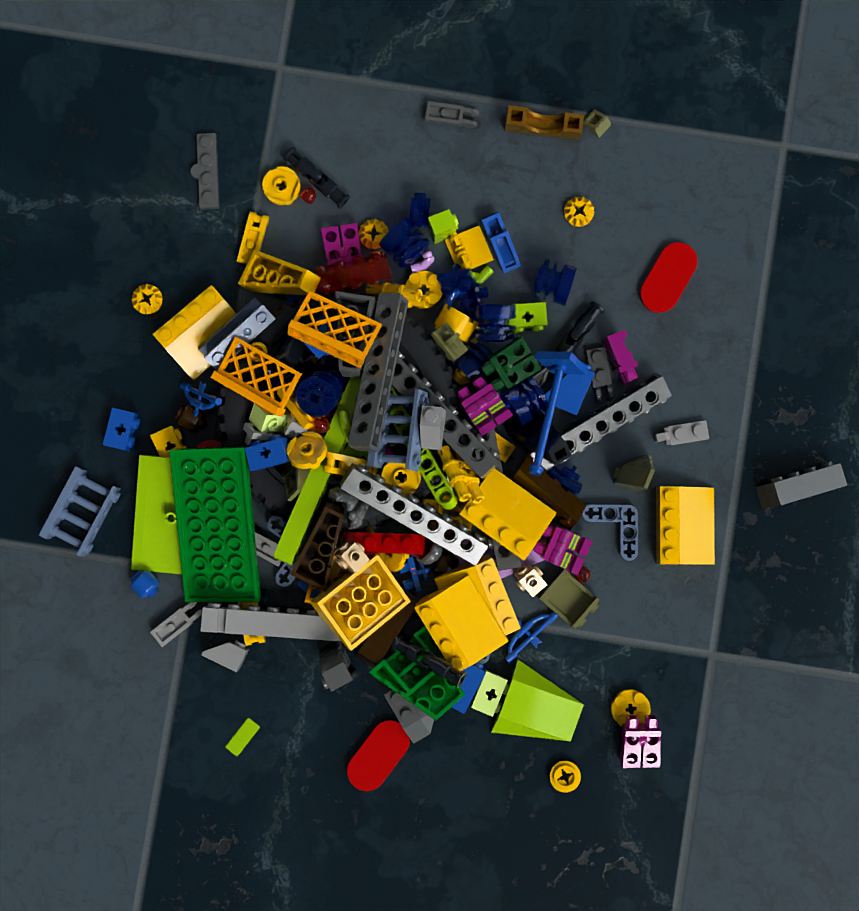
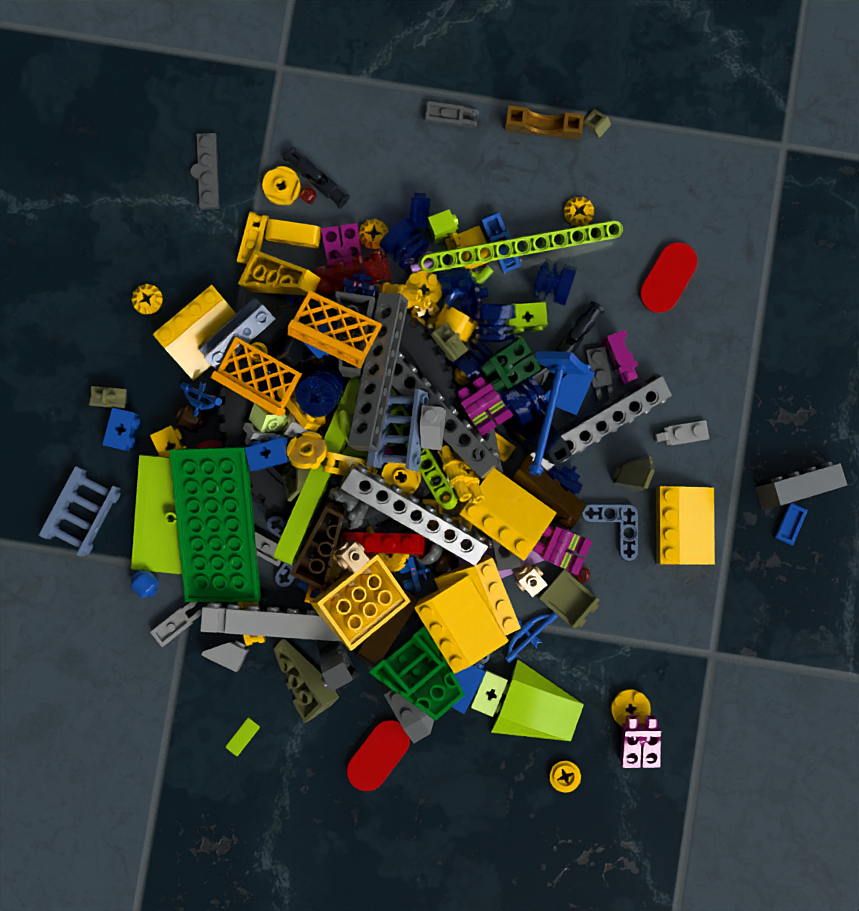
(108, 397): none -> olive hips
(293, 233): none -> yellow beam
(305, 682): none -> olive wedge
(321, 425): clear red hinge -> none
(351, 286): none -> clear blue hips
(432, 310): none -> yellow gear
(439, 666): black piece -> none
(529, 245): none -> lime beam
(790, 523): none -> blue tile

